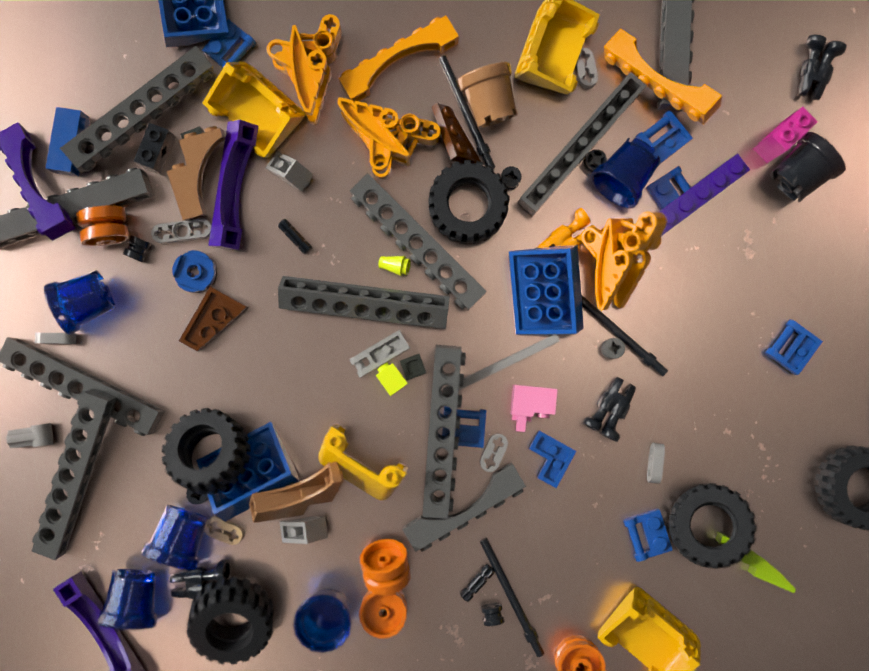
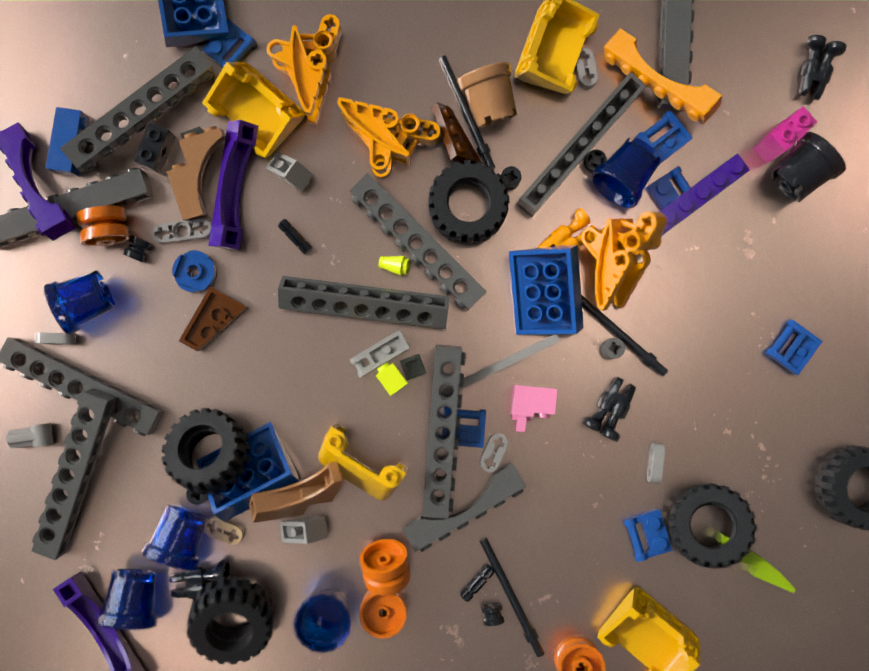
(435, 37): light orange arch -> none
(557, 457): blue plate -> none

